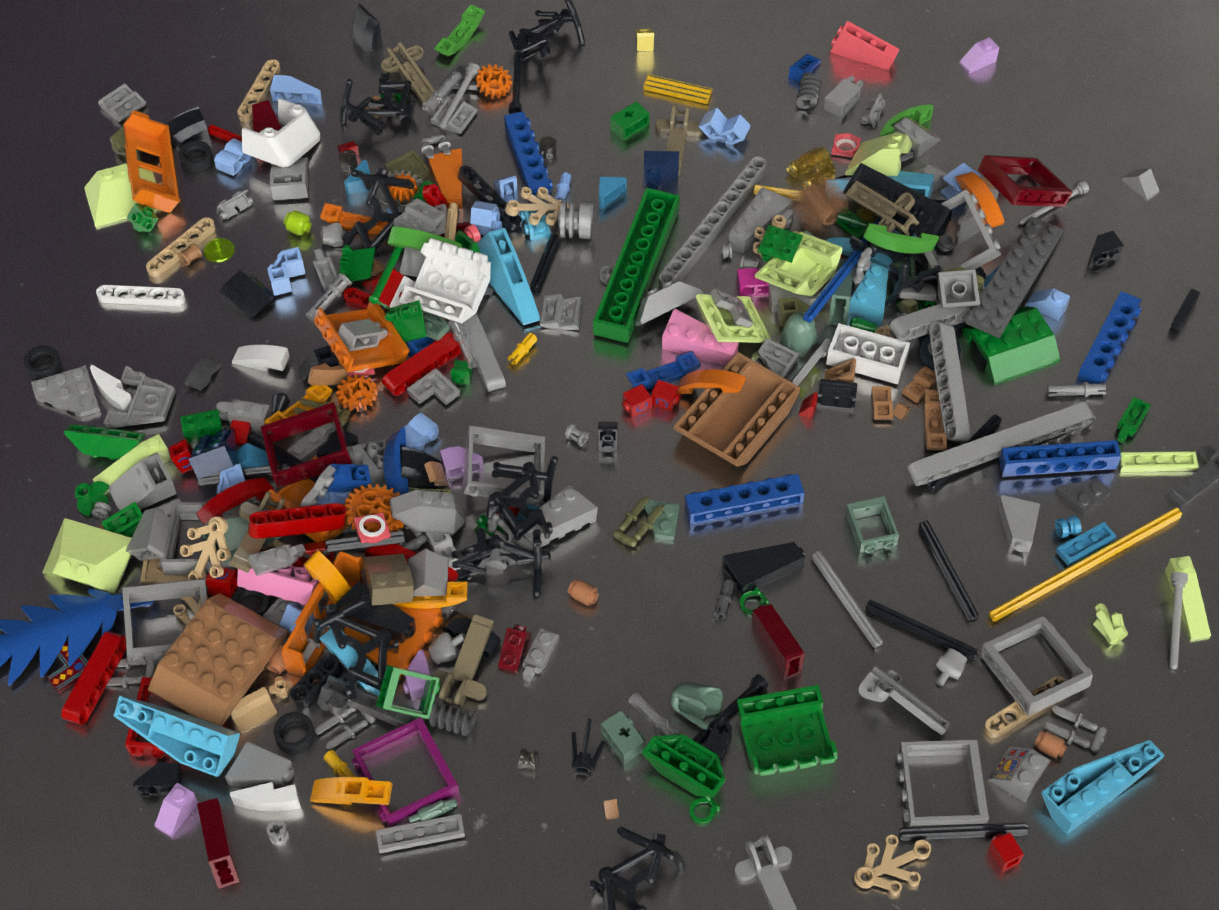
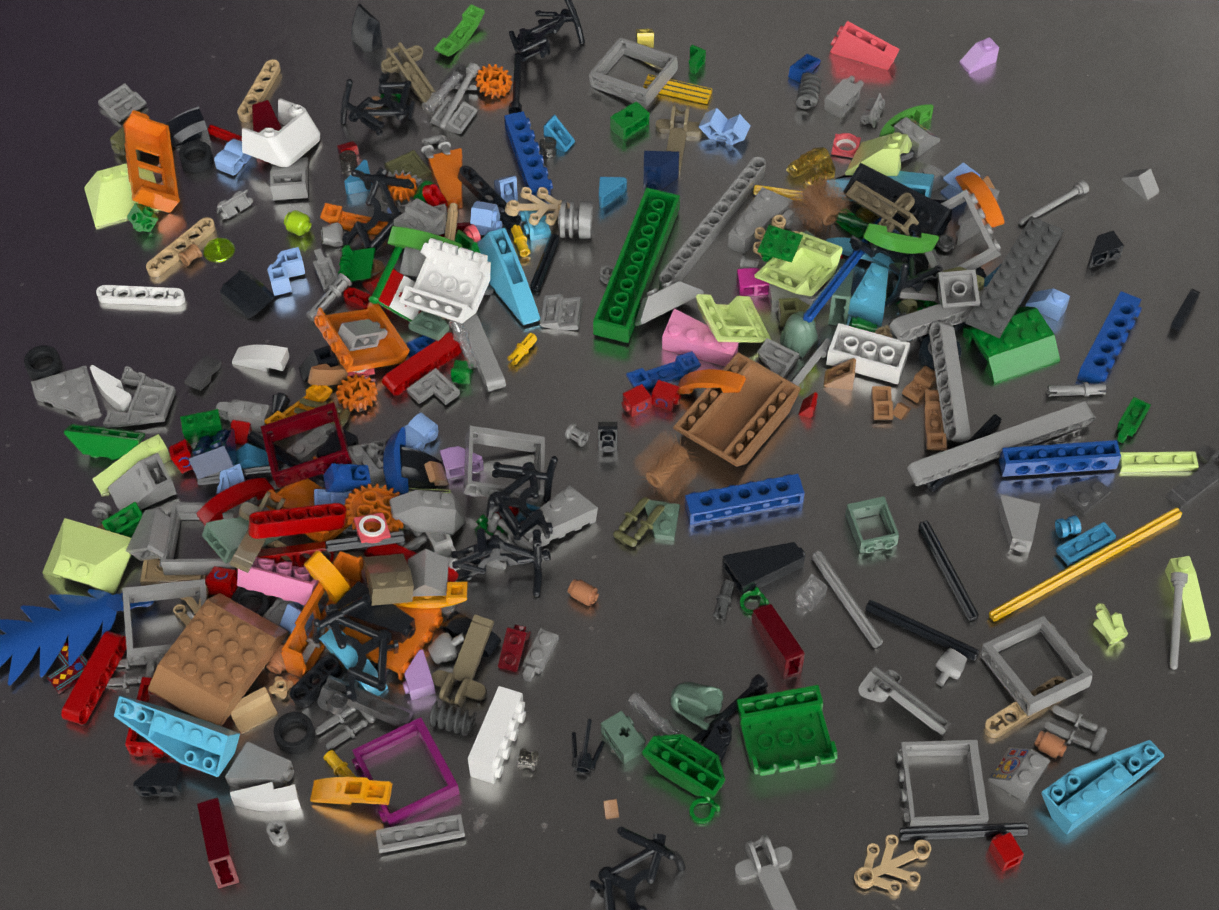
(94, 494): green plate -> none
(175, 809): lavender slope -> none
(208, 547): tan plant -> none
(275, 558): light grey hinge -> none
(294, 90): light blue slope -> none
(319, 488): light grey plate -> none
(389, 686): green window -> none
(408, 320): green hinge -> none
(433, 810): sand green piece -> none
(496, 735): none -> white brick
(520, 241): none -> yellow axle
(556, 130): none -> dark azure slope
(563, 186): light blue axle -> none
(626, 90): none -> light grey window
(667, 465): none -> medium nougat piece
(697, 58): none -> green bracket
(726, 250): light grey bush -> none
(733, 305): light grey plate -> none
(811, 593): none -> clear brick
(837, 394): black hinge -> none
(862, 266): light grey piece -> none
(1051, 190): dark red window -> none

